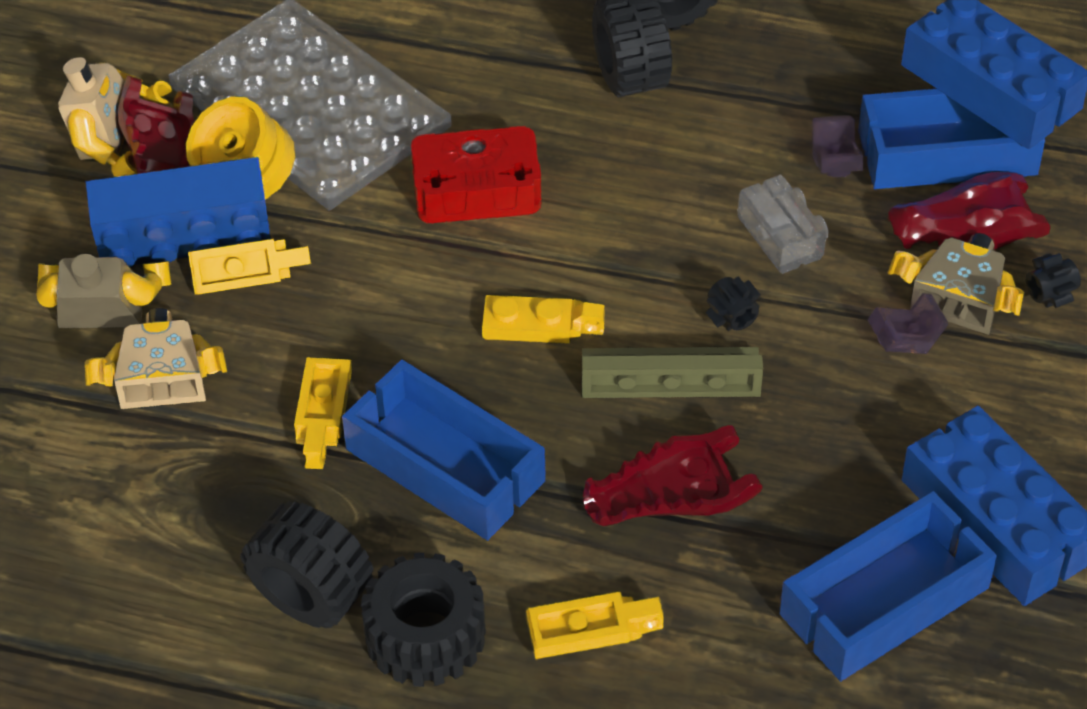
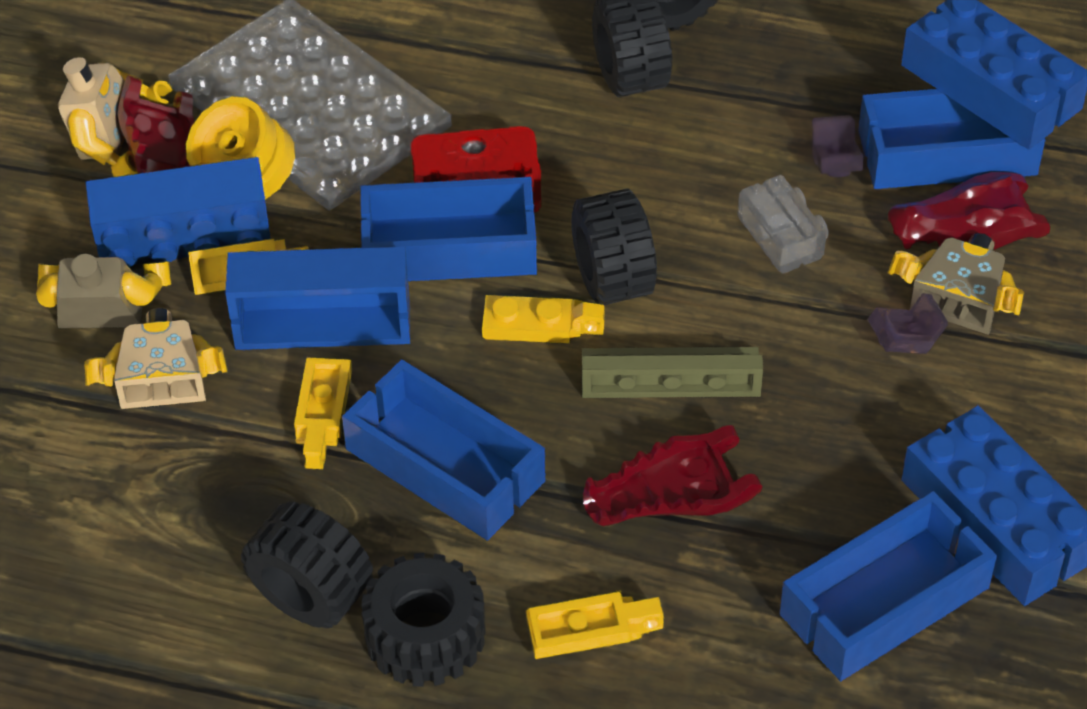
(318, 298): none -> blue piece
(454, 226): none -> blue piece
(614, 246): none -> black tyre
(733, 303): black gear -> none
(1053, 280): black gear -> none

